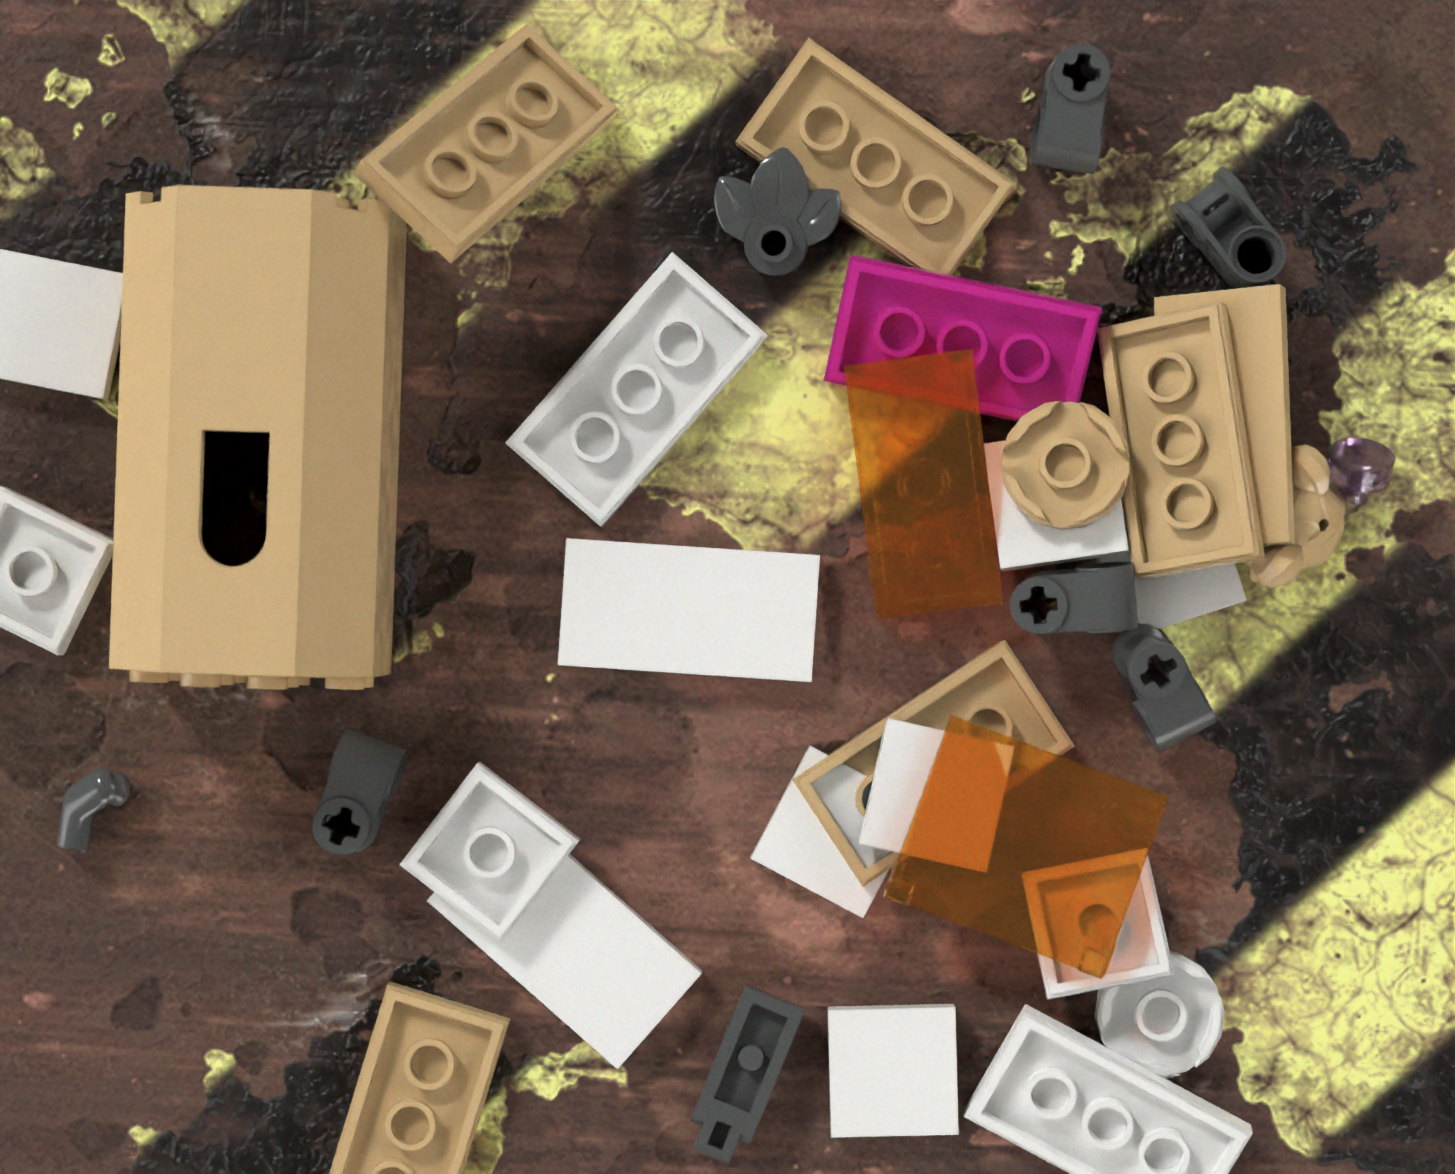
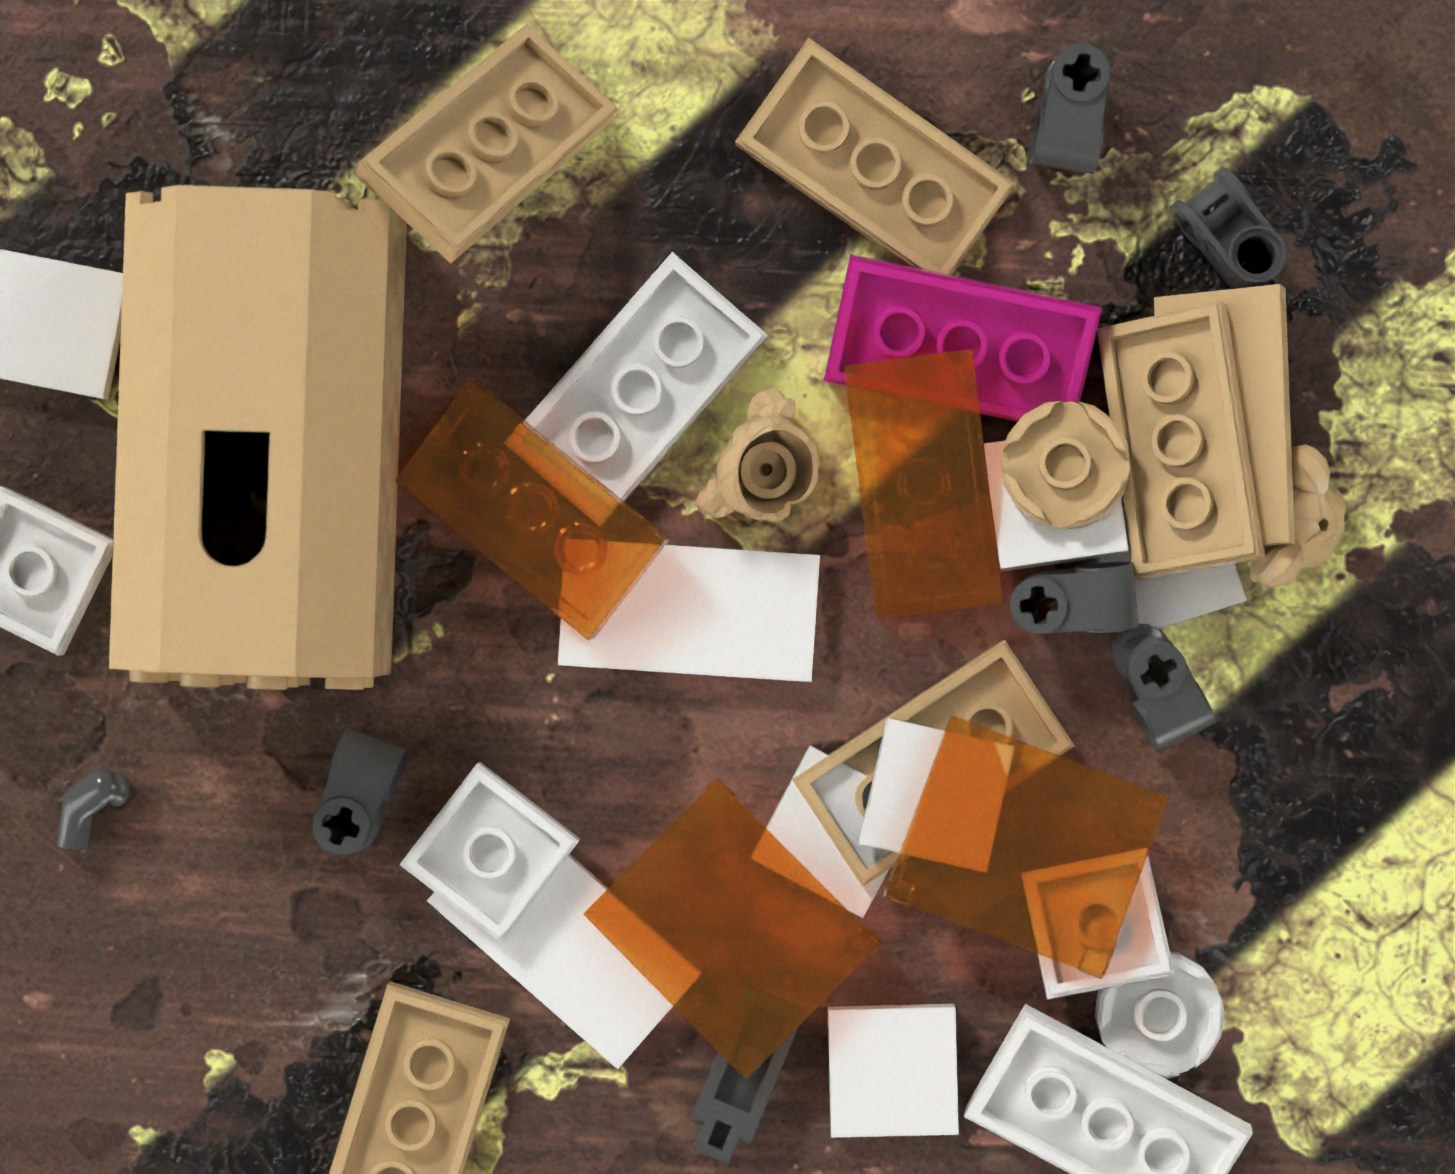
(532, 509): none -> clear orange tile
(731, 928): none -> clear orange piece
(763, 439): none -> tan hair
(776, 203): dark grey plate -> none
(1360, 467): tile -> none

